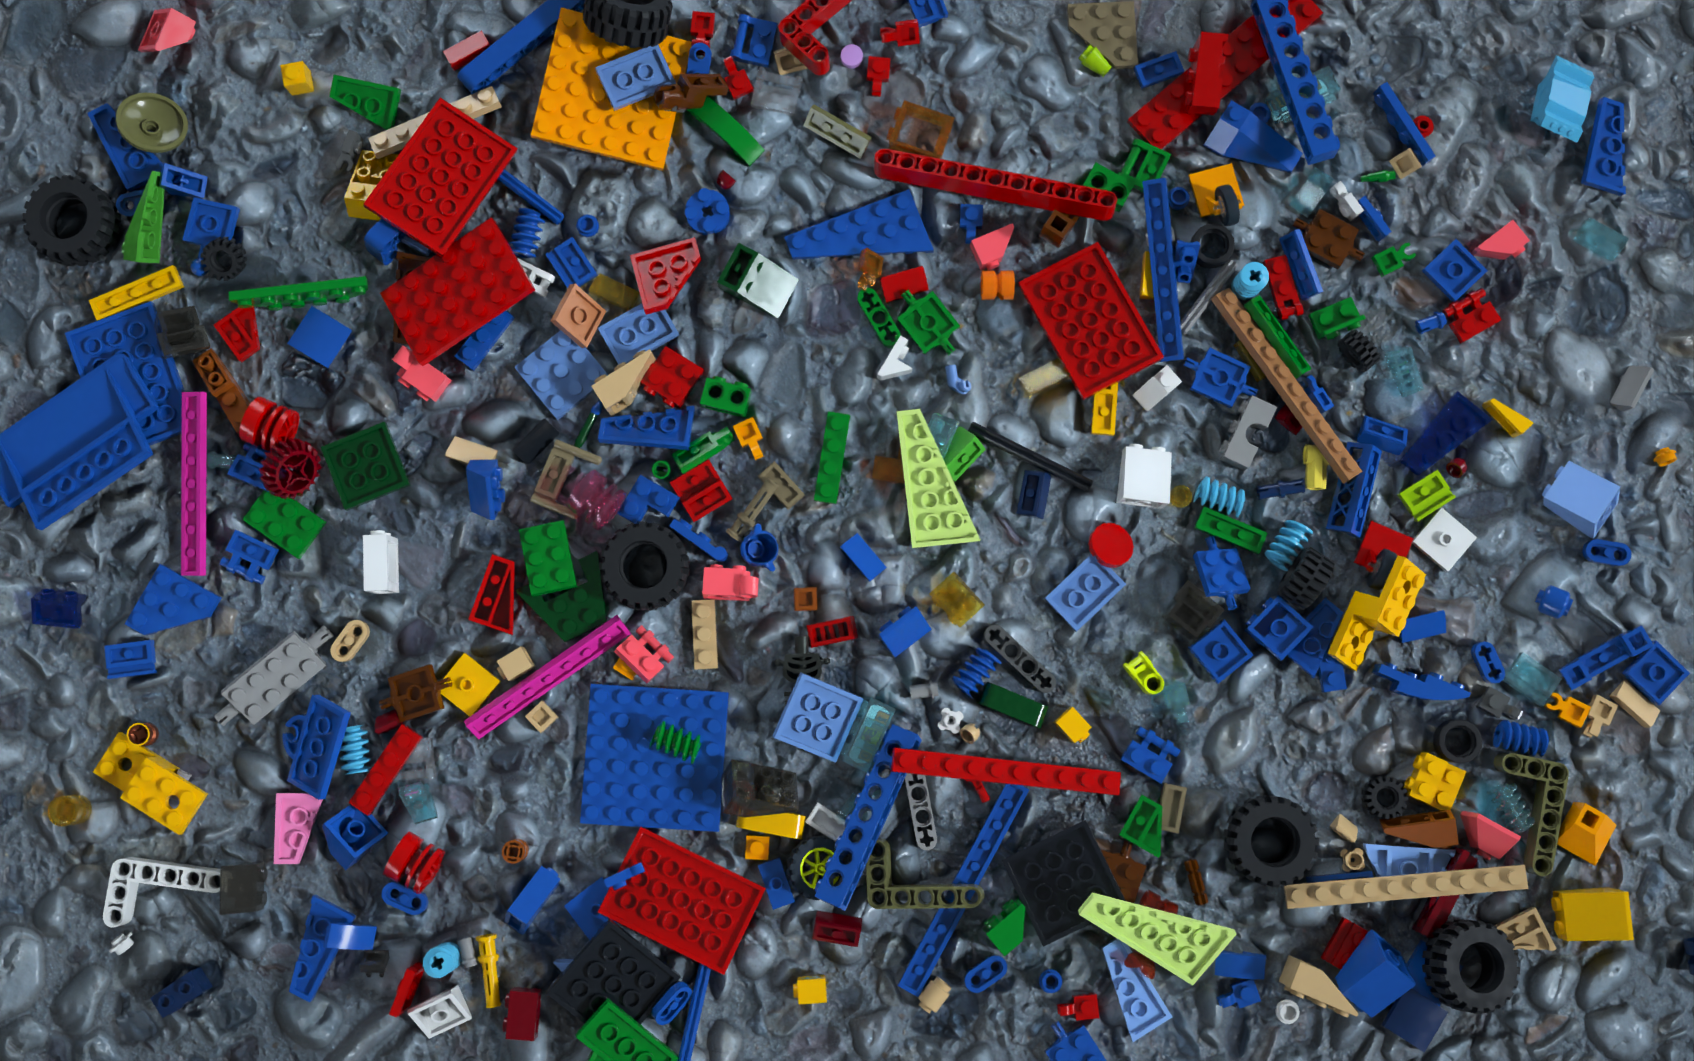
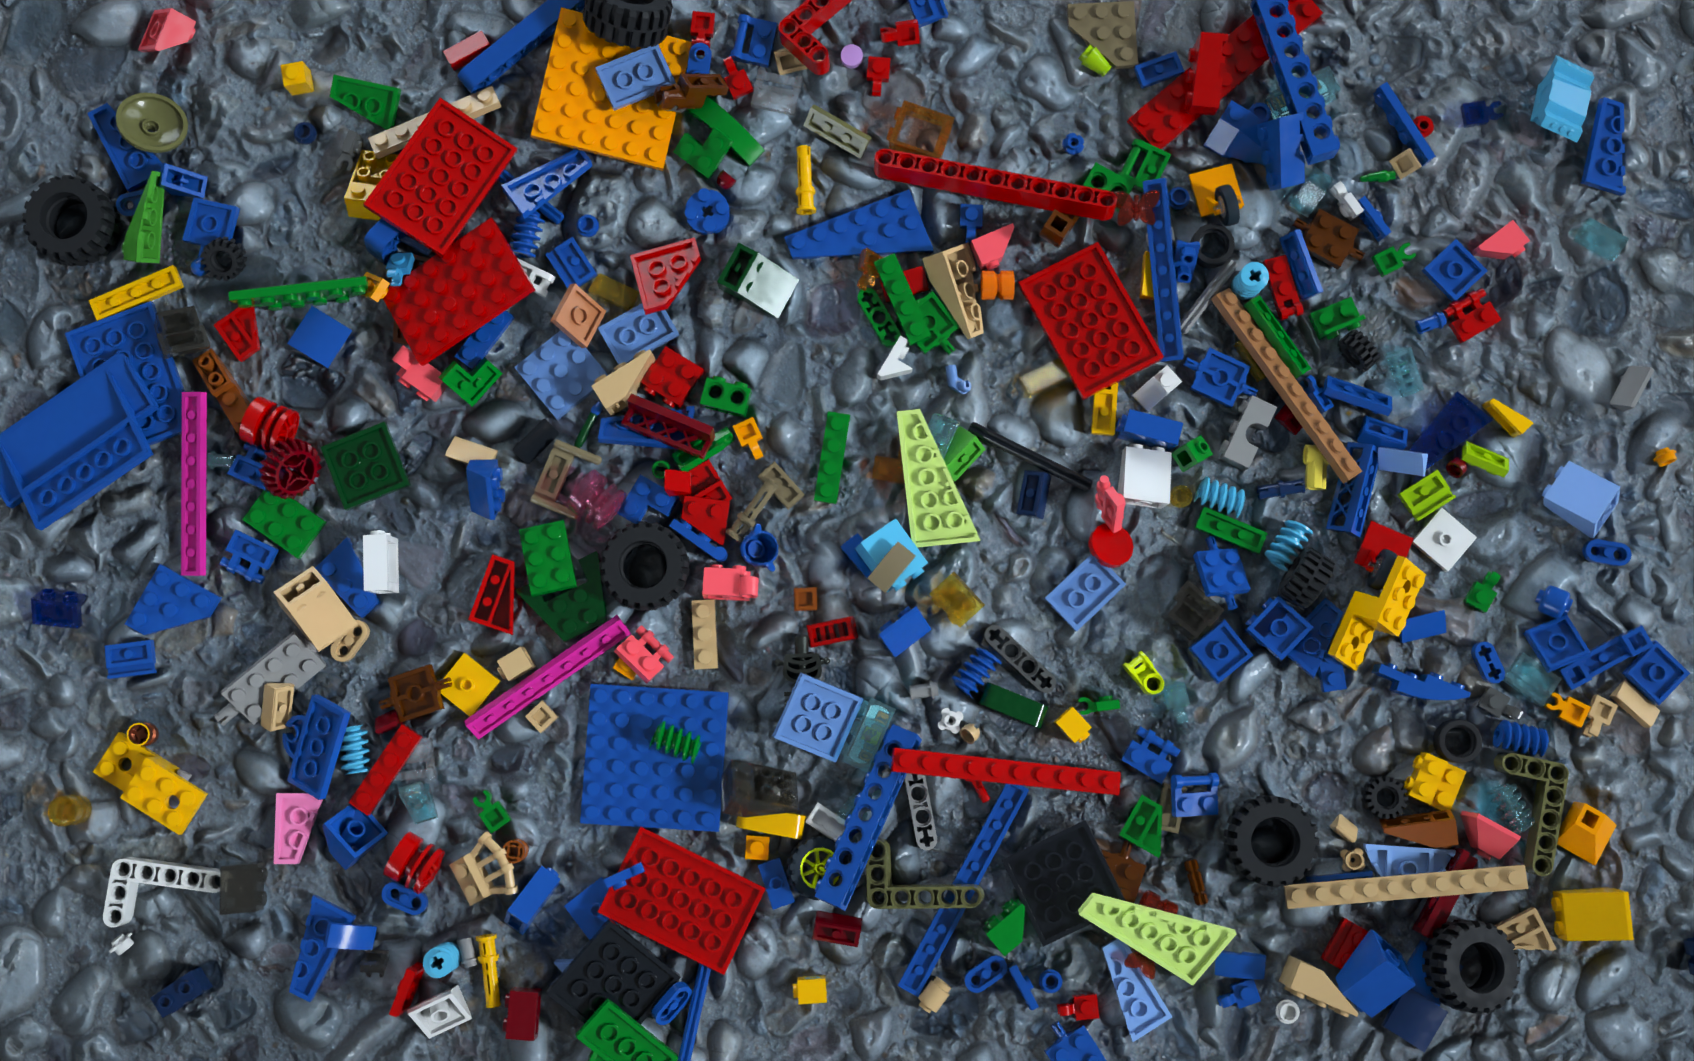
(277, 705): none -> tan slope
(305, 133): none -> dark blue plate
(315, 608): none -> tan slope
(346, 577): none -> blue wing
(376, 287): none -> light orange plate
(399, 265): none -> dark azure plate
(470, 385): none -> green plate
(473, 876): none -> tan plate
(494, 814): none -> green plate
(543, 183): none -> blue wing
(671, 419): none -> dark red fence
(677, 482): none -> red slope
(704, 156): none -> green plate
(706, 515): none -> red wing
(805, 189): none -> yellow pin
(877, 545): none -> medium azure brick
(891, 567): none -> dark tan slope
(902, 299): none -> green plate
(953, 280): none -> tan wedge
(1023, 984): none -> blue plate
(1069, 148): none -> blue plate
(1105, 703): none -> green plate
(1110, 503): none -> coral plate
(1138, 208): none -> clear red piece
(1148, 430): none -> blue brick
(1192, 453): none -> green brick
(1198, 802): none -> blue plate
(1281, 151): none -> blue wedge
(1357, 396): none -> blue plate
(1402, 461): none -> light blue slope
(1478, 113): none -> clear blue plate
(1481, 594): none -> green plate
(1485, 459): none -> lime plate
(1557, 643): none -> blue plate

